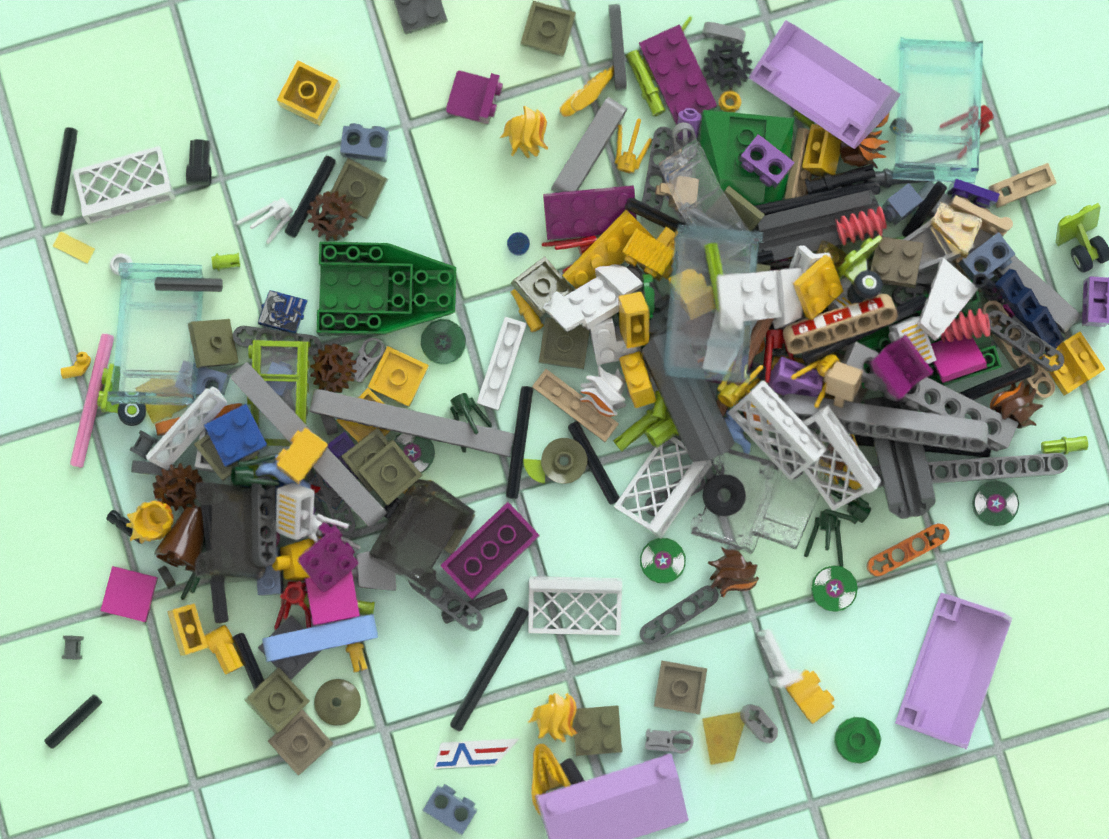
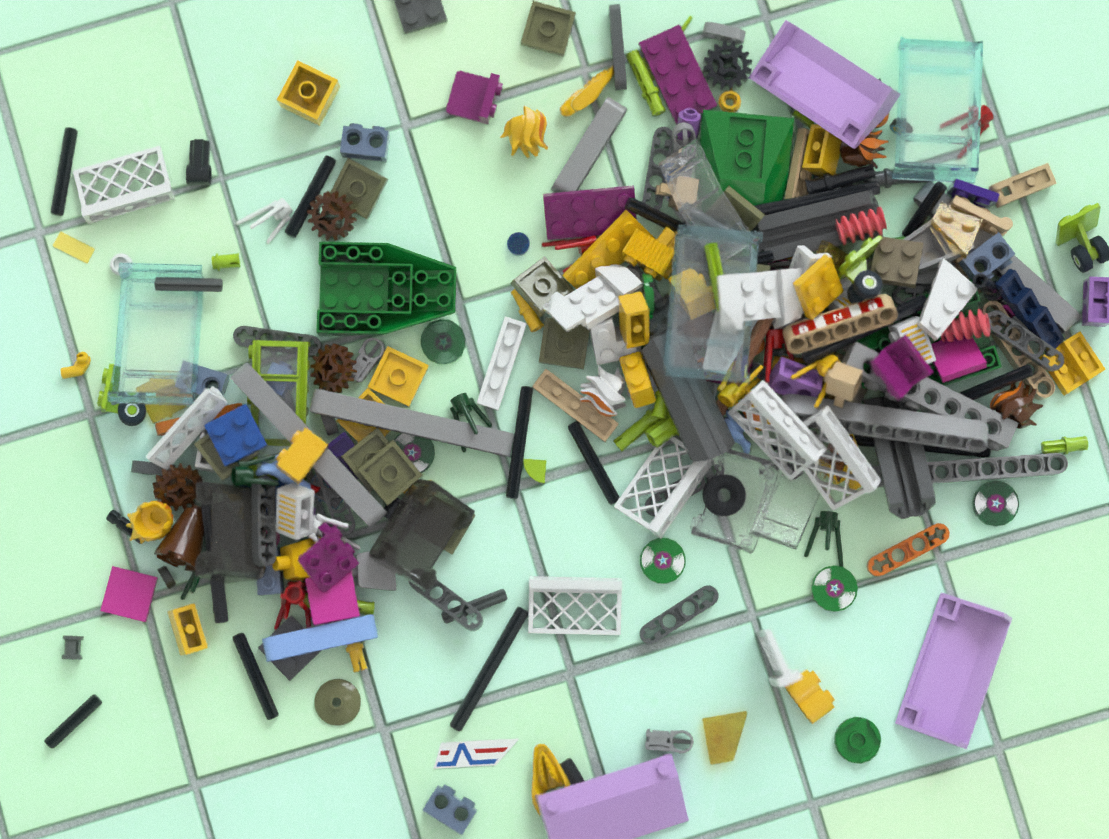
(90, 405): bright pink axle -> none
(143, 444): dark grey bush -> none
(213, 343): olive plate -> none
(221, 644): yellow piece -> none
(277, 700): olive plate -> none
(282, 312): piece -> none
(300, 742): dark tan plate -> none
(490, 550): magenta brick -> none
(556, 717): yellow hair -> none
(564, 448): olive dish -> none
(597, 730): olive plate -> none
(628, 162): yellow plant -> none
(680, 687): dark tan plate -> none
(733, 572): reddish brown hair -> none
(763, 720): light grey beam -> none
(770, 157): medium lavender brick -> none
(857, 510): dark green plant -> none
(901, 204): sand blue brick -> none

